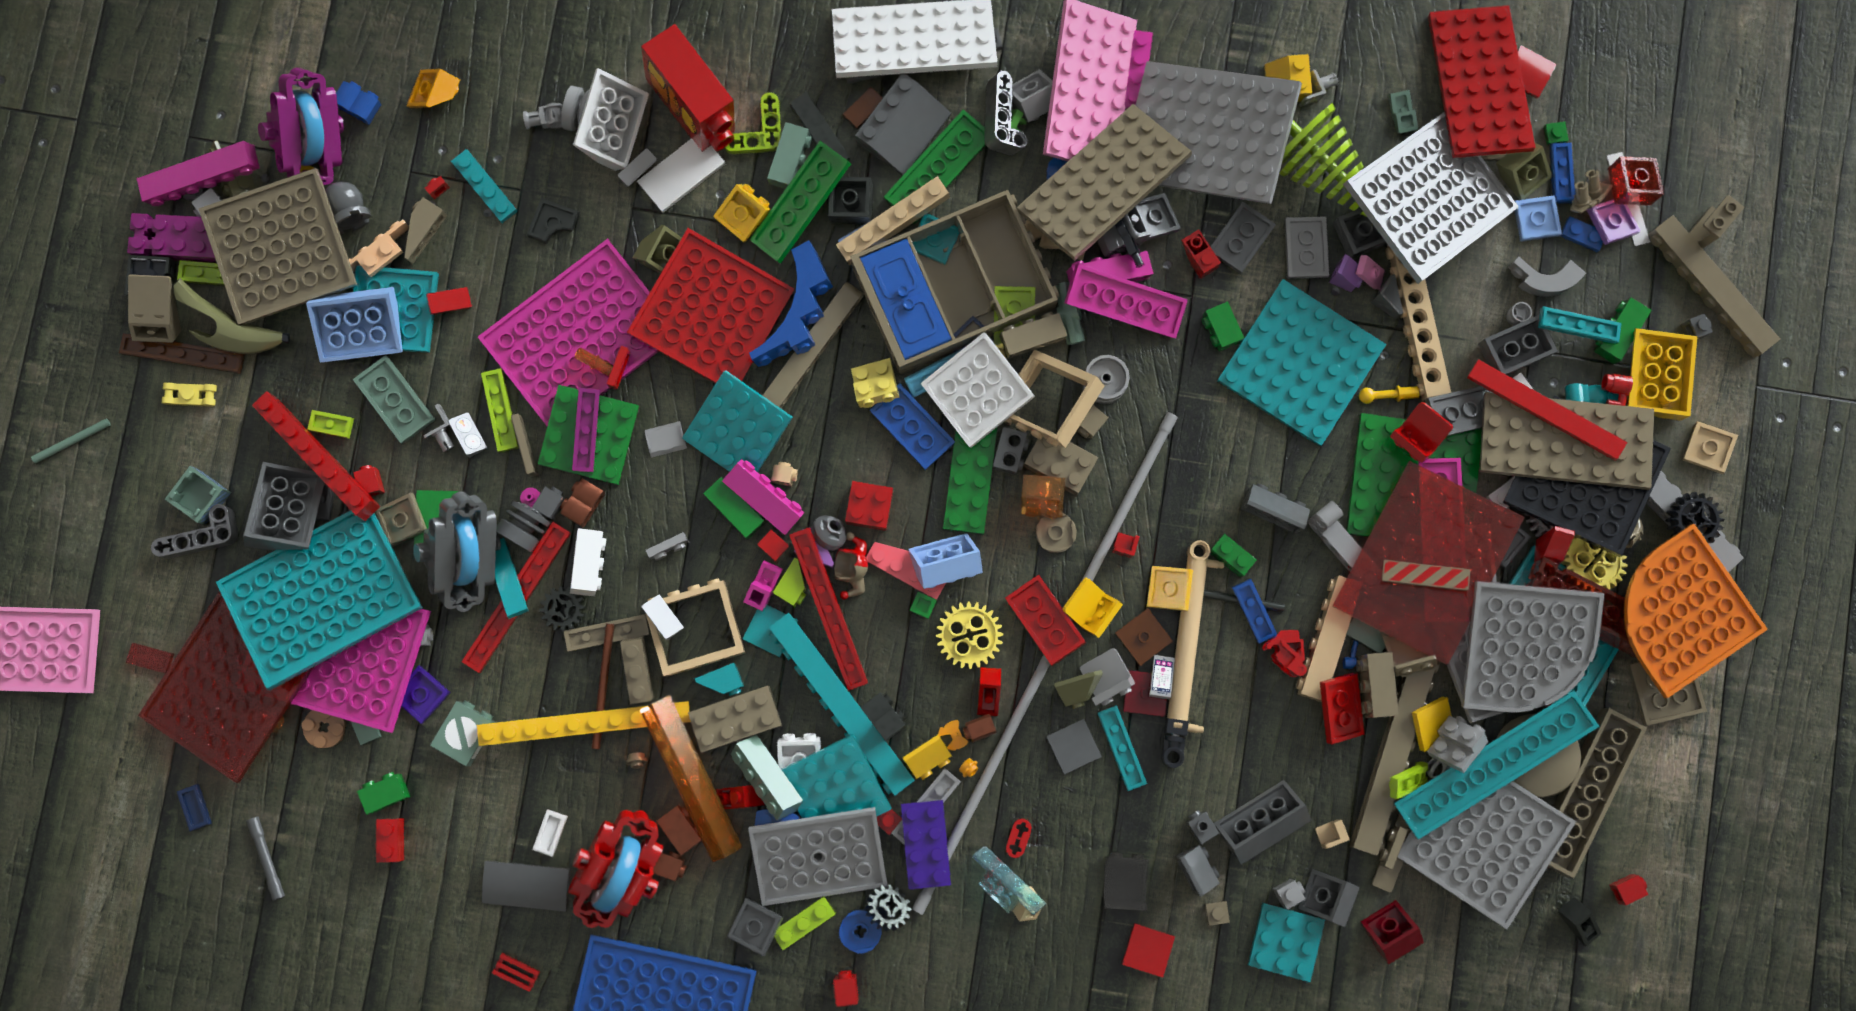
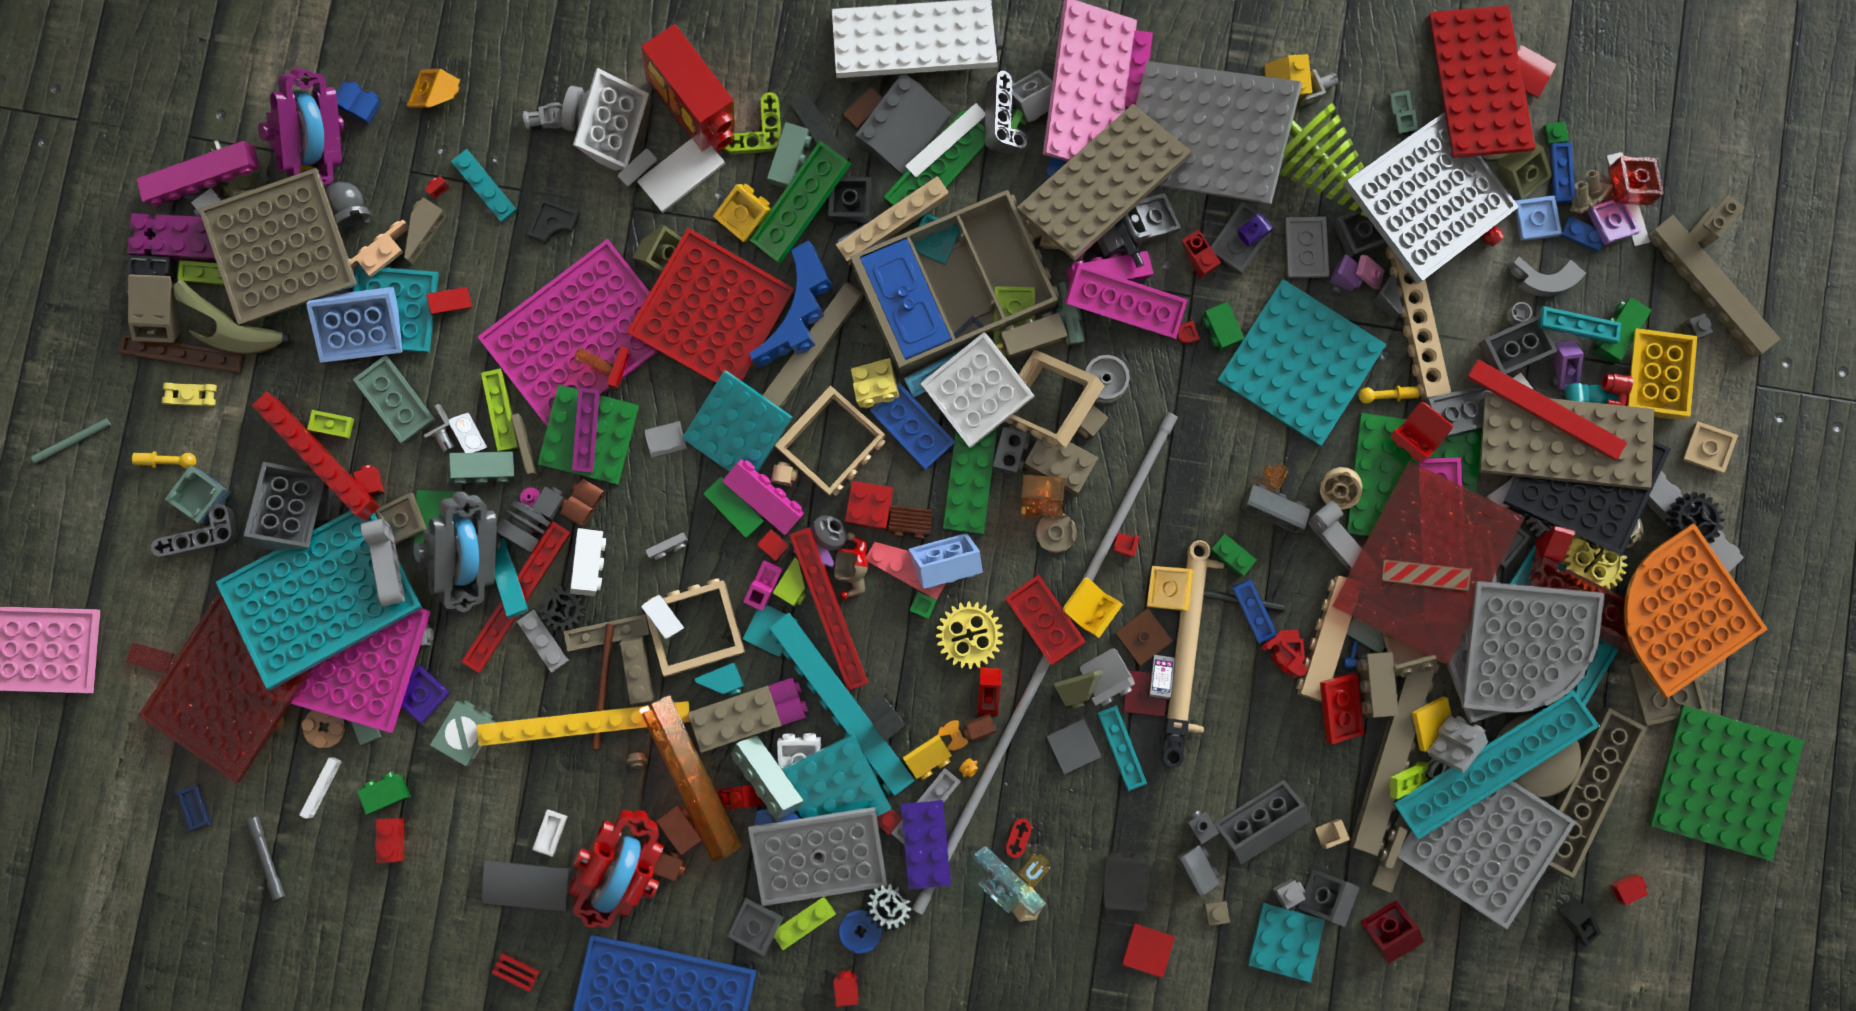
(152, 459): none -> yellow pin
(320, 788): none -> white tile
(385, 561): none -> light grey beam
(479, 467): none -> sand green wedge
(543, 641): none -> light grey plate
(787, 701): none -> magenta brick
(805, 421): none -> tan window
(910, 521): none -> copper brick
(945, 140): none -> white sticker
(1034, 869): none -> clear yellow brick
(1188, 333): none -> red tile
(1254, 229): none -> dark purple piece
(1276, 474): none -> clear orange tile
(1342, 487): none -> tan cylinder
(1493, 236): none -> red plate
(1567, 363): none -> medium lavender slope
(1726, 782): none -> green plate

